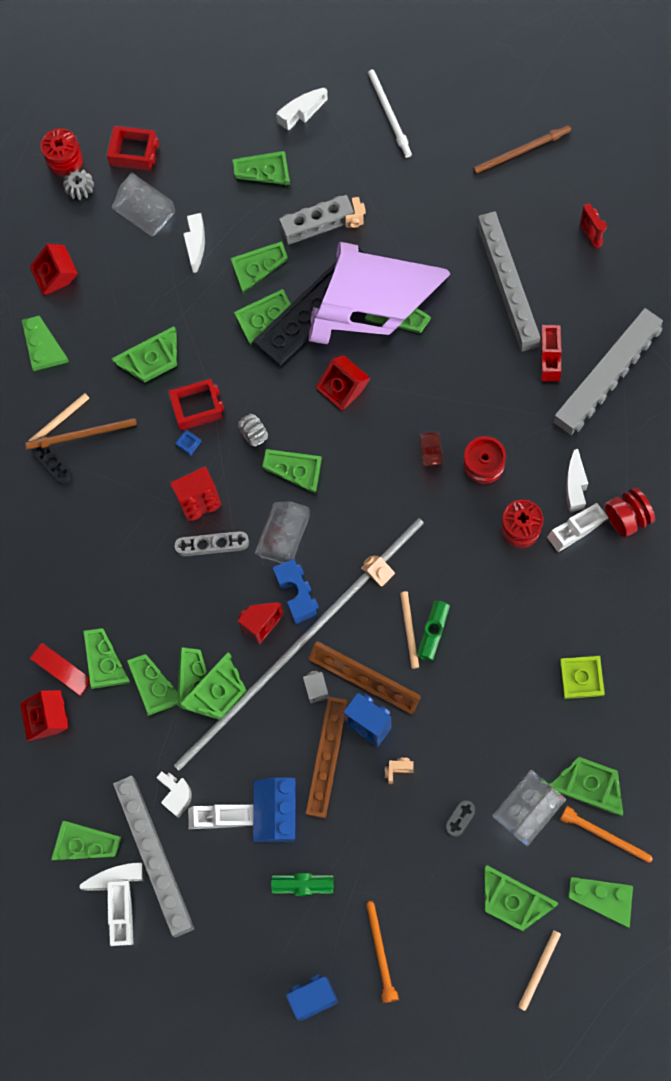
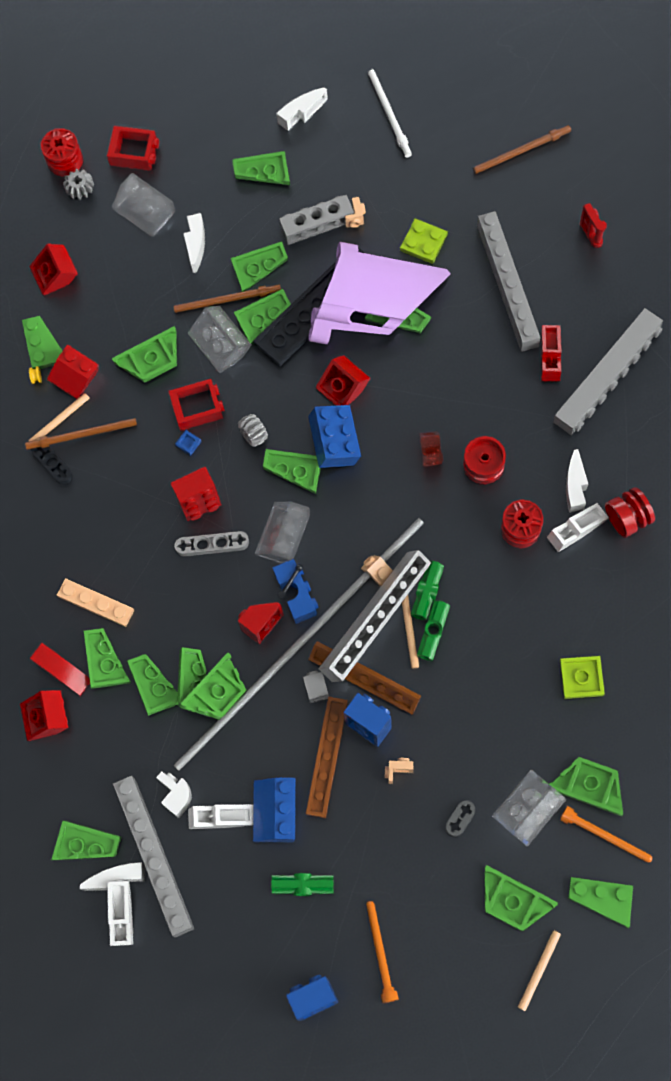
(35, 375): none -> yellow bush
(73, 372): none -> red slope
(95, 602): none -> light nougat plate
(219, 338): none -> clear slope
(262, 292): none -> dark orange bar
(281, 595): none -> black hinge
(334, 436): none -> blue brick
(374, 616): none -> light grey brick
(423, 241): none -> lime plate
(427, 591): none -> green piece

